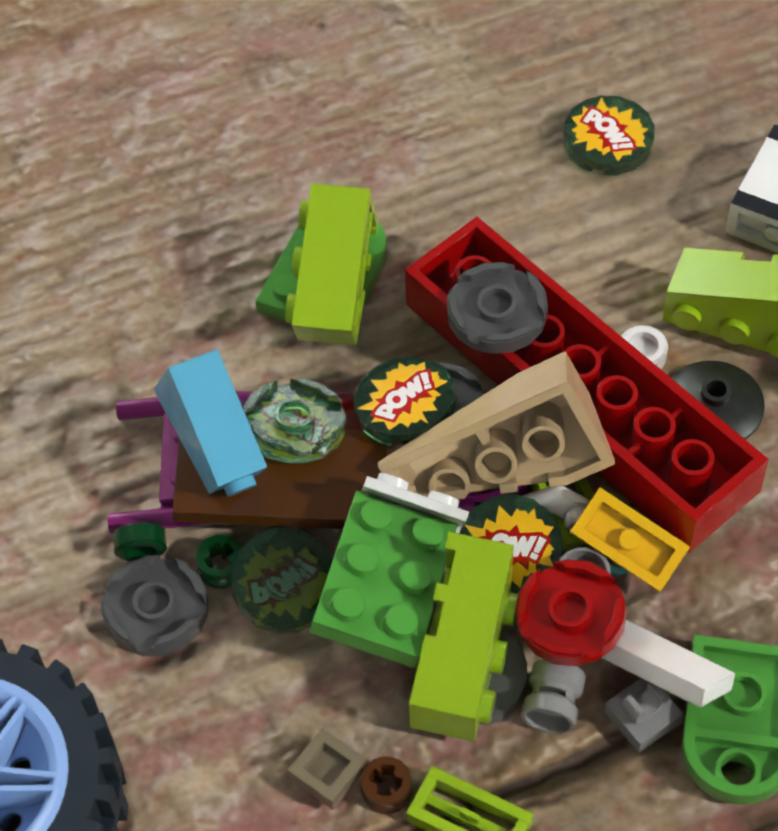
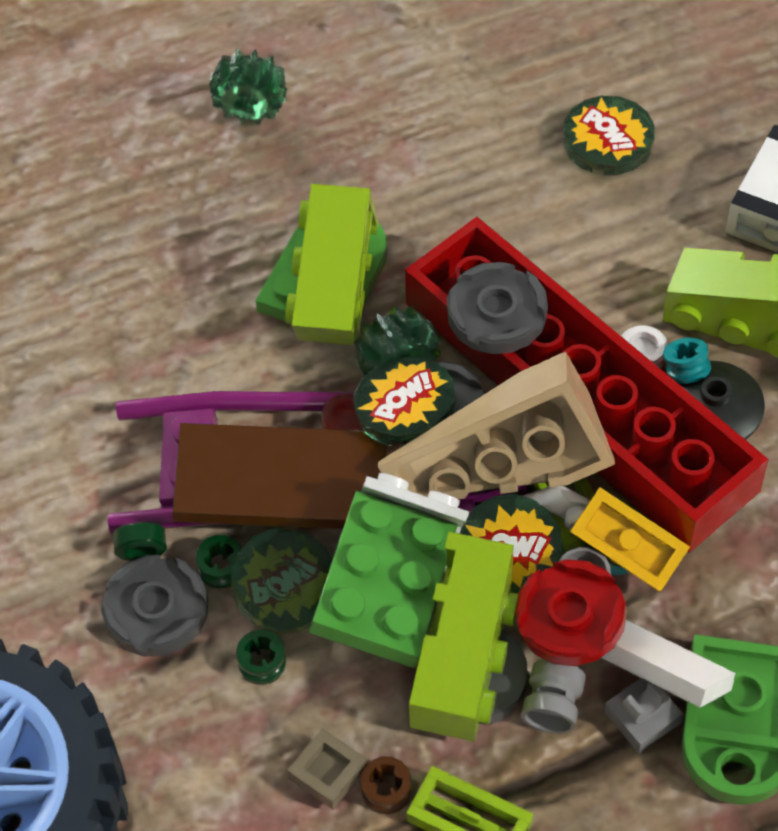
(211, 423): medium azure slope -> none
(248, 87): none -> clear green gear
(253, 642): none -> dark green bush
(295, 420): clear green tile -> none
(396, 336): none -> clear green gear
(687, 360): none -> teal bush

